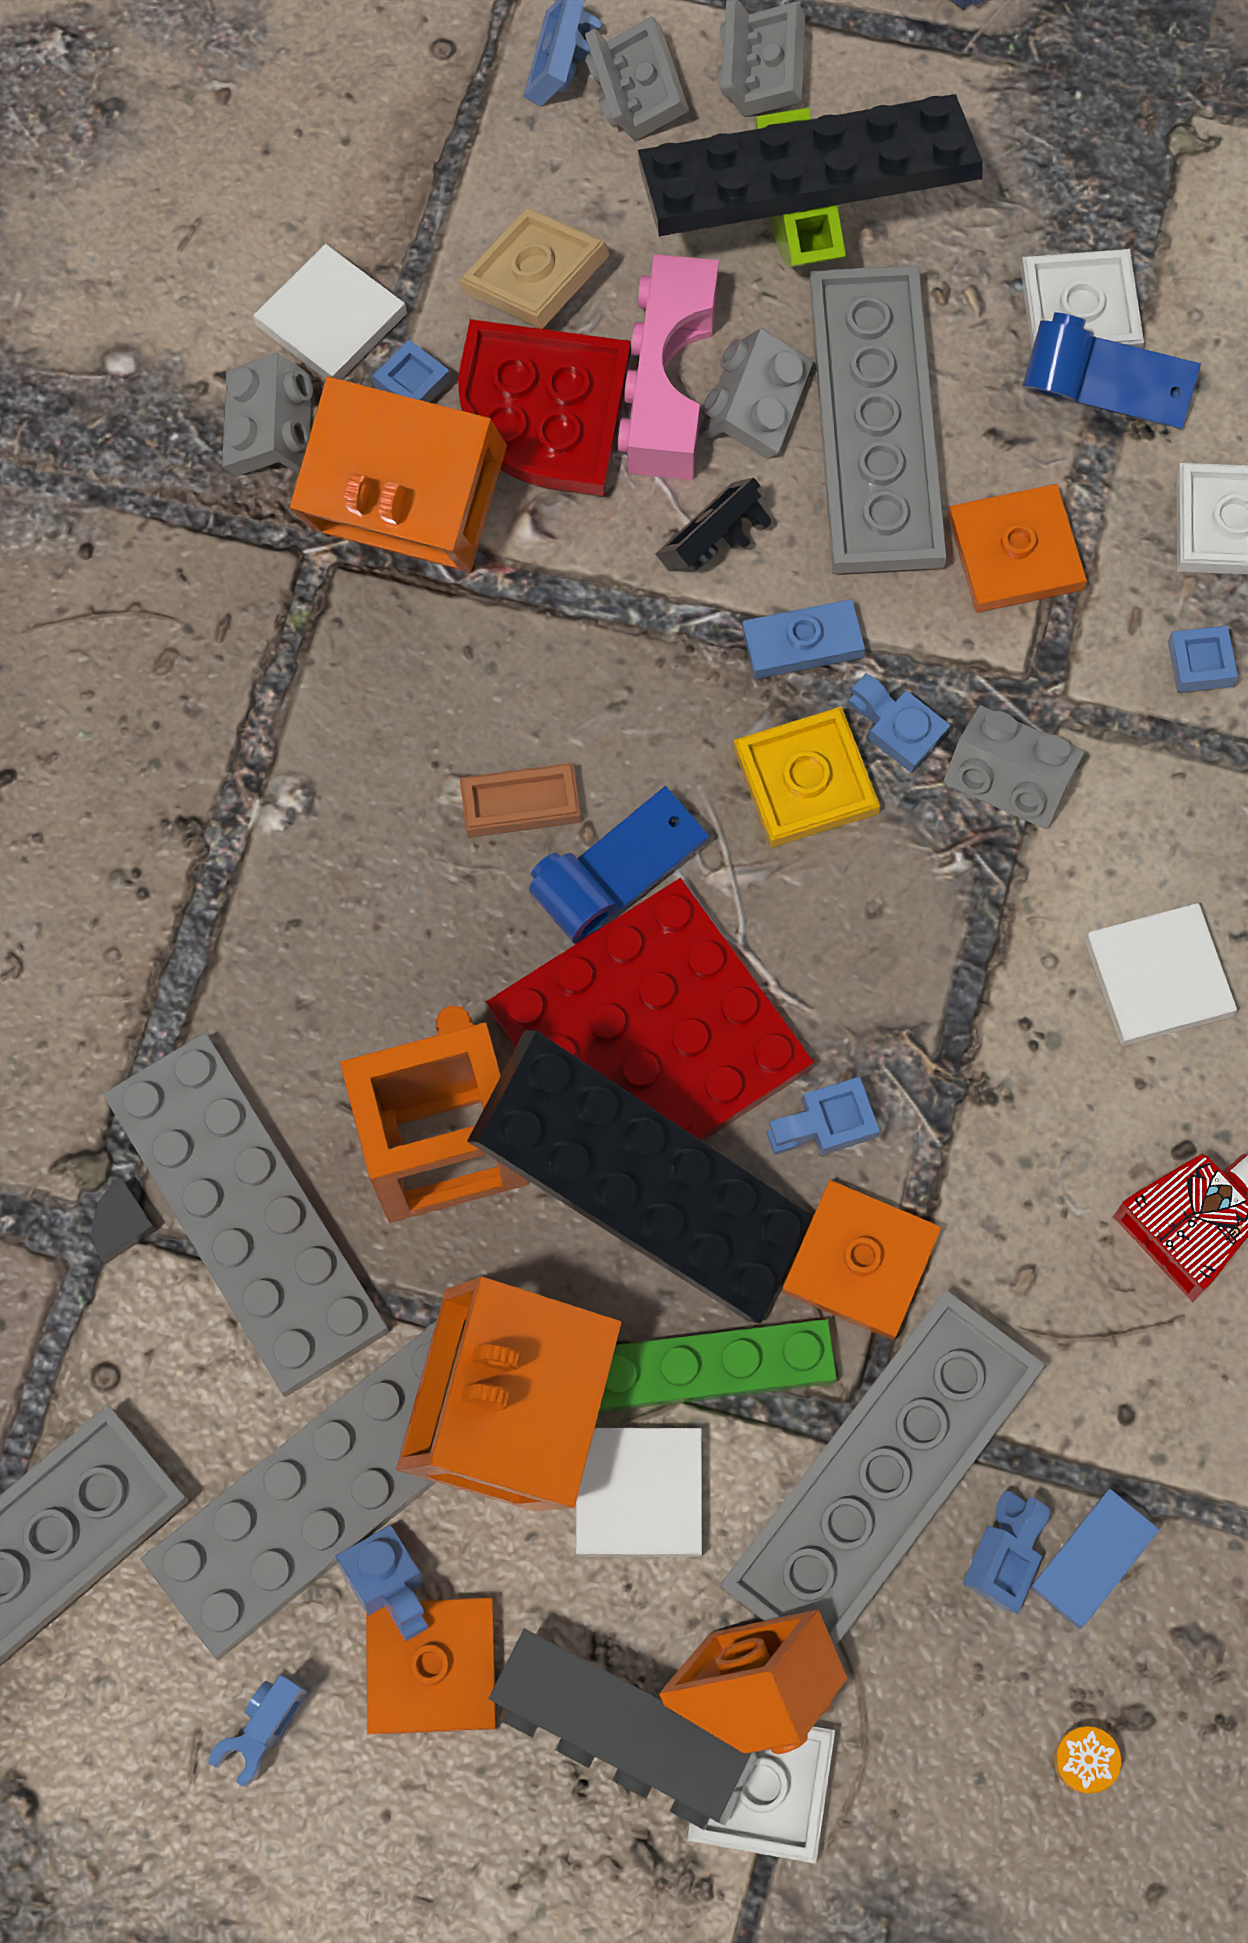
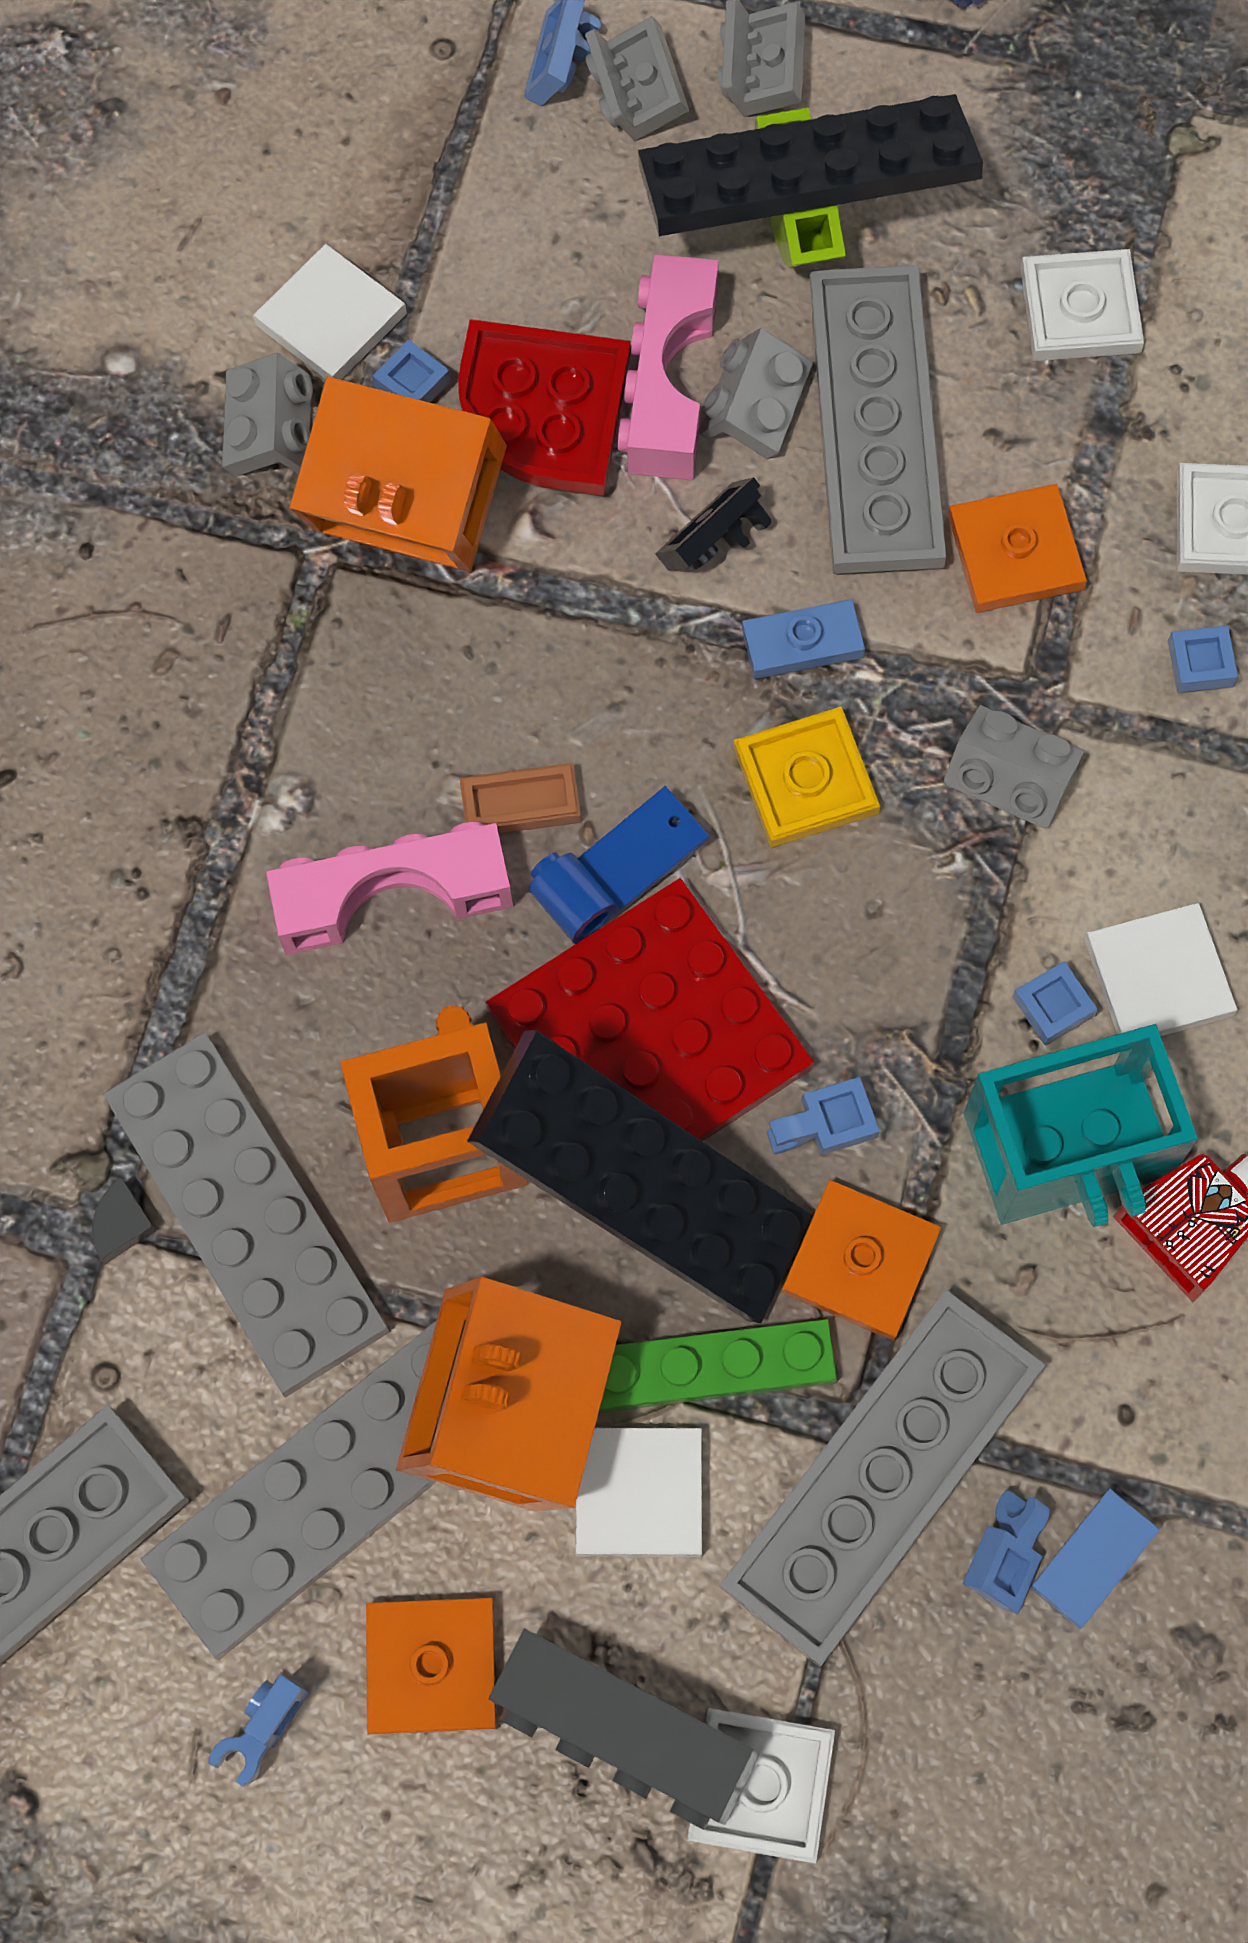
(319, 897): none -> bright pink arch
(385, 1576): medium blue plate -> none
(534, 268): tan plate -> none
(759, 1683): orange slope -> none
(902, 728): medium blue plate -> none
(1054, 1003): none -> medium blue plate
(1081, 1132): none -> teal piece
(1087, 1760): light orange tile -> none
(1109, 374): blue door -> none

